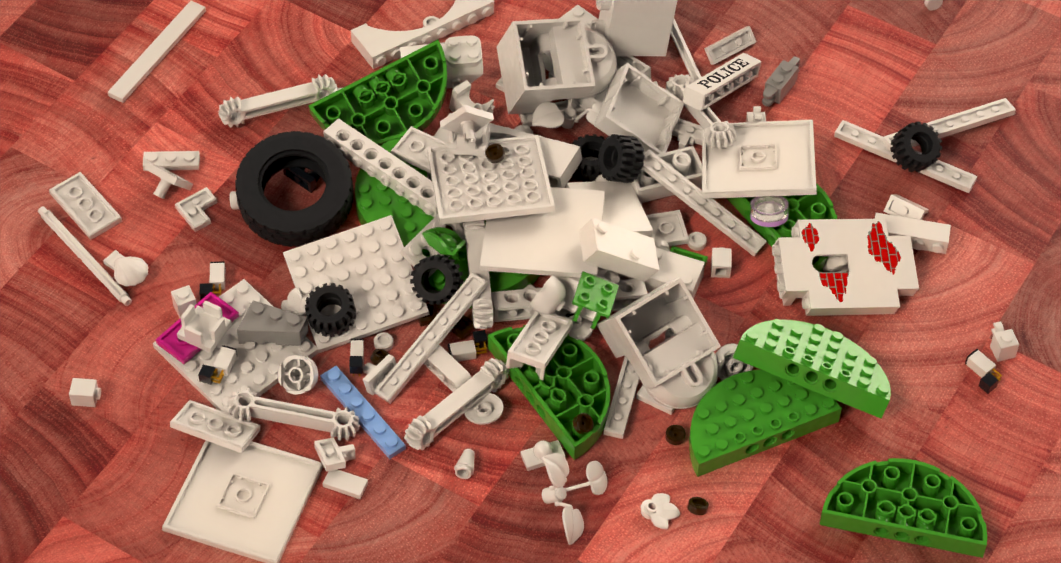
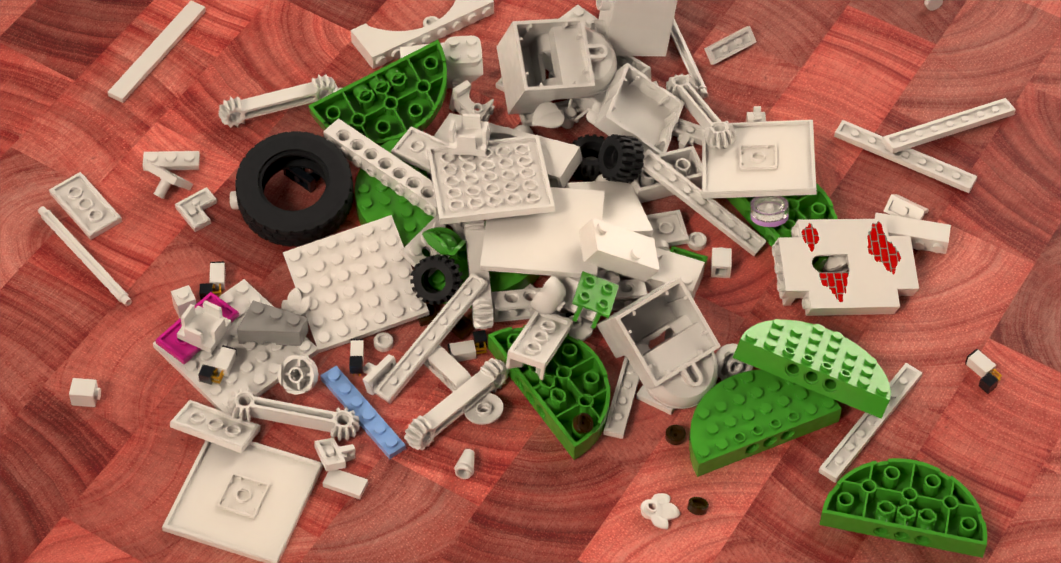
(127, 270): white animal -> none
(327, 296): black tyre -> none
(378, 355): dark brown tile -> none
(466, 122): white tile -> none
(495, 153): dark brown tile -> none
(532, 456): white tile -> none
(558, 470): white plant -> none
(681, 161): white tile -> none
(721, 81): white brick -> none
(781, 81): light grey hinge -> none
(868, 425): none -> white plate
(925, 138): black tyre -> none
(1003, 343): white brick -> none

